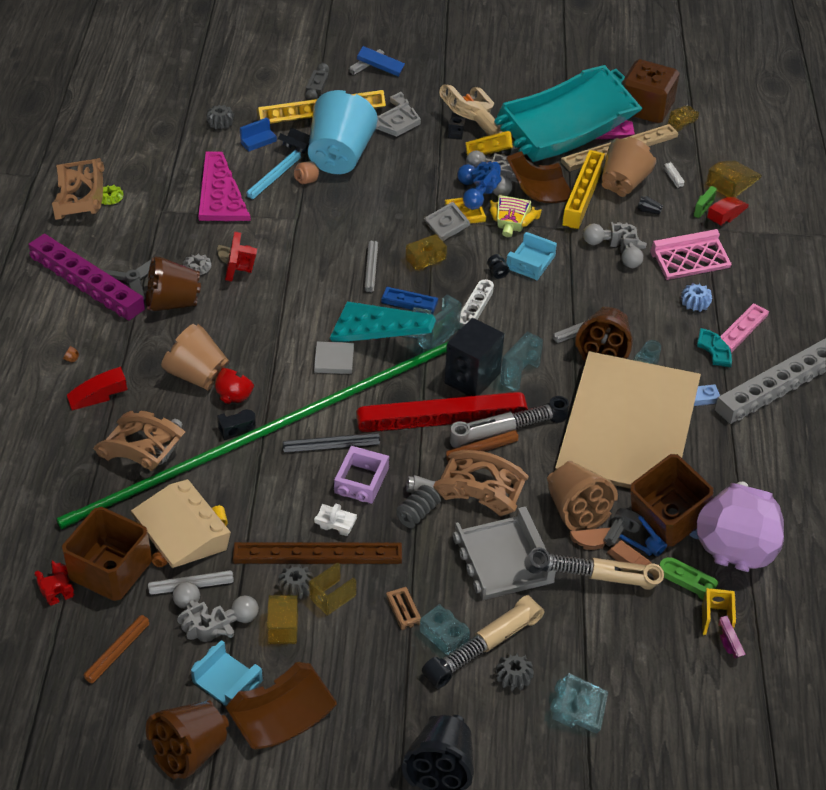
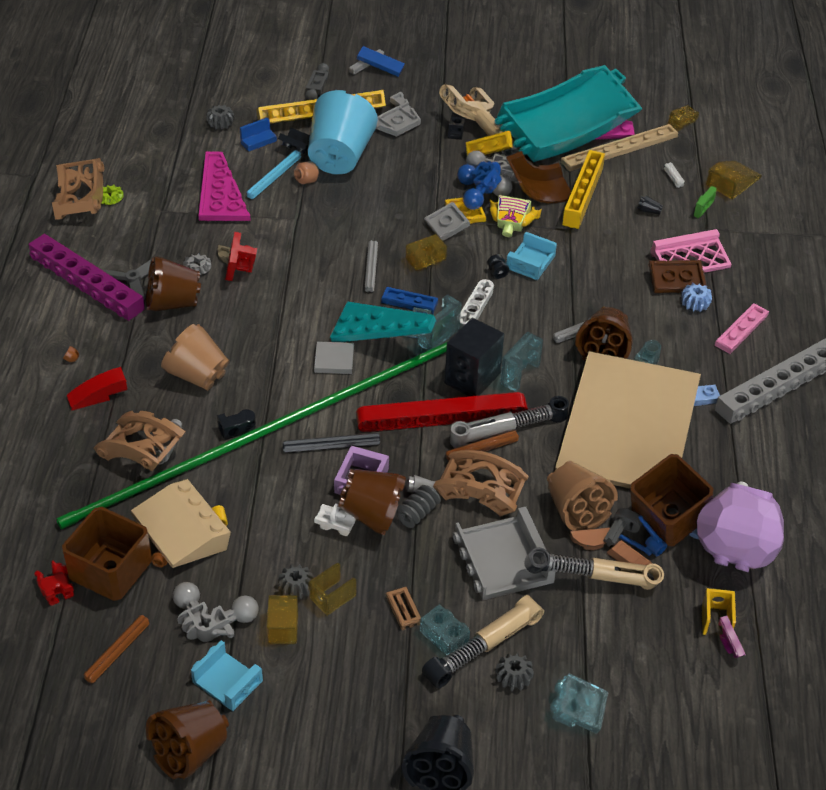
(199, 580): light grey axle -> none
(232, 387): red cylinder -> none
(282, 710): reddish brown panel -> none
(317, 553): reddish brown tile -> none
(372, 497): none -> reddish brown cone
(617, 235): light grey piece -> none
(626, 165): medium nougat cone -> none
(653, 89): reddish brown plate -> none
(675, 274): none -> reddish brown tile
(687, 576): bright green plate -> none
(716, 347): teal tile -> none
(726, 210): red slope -> none

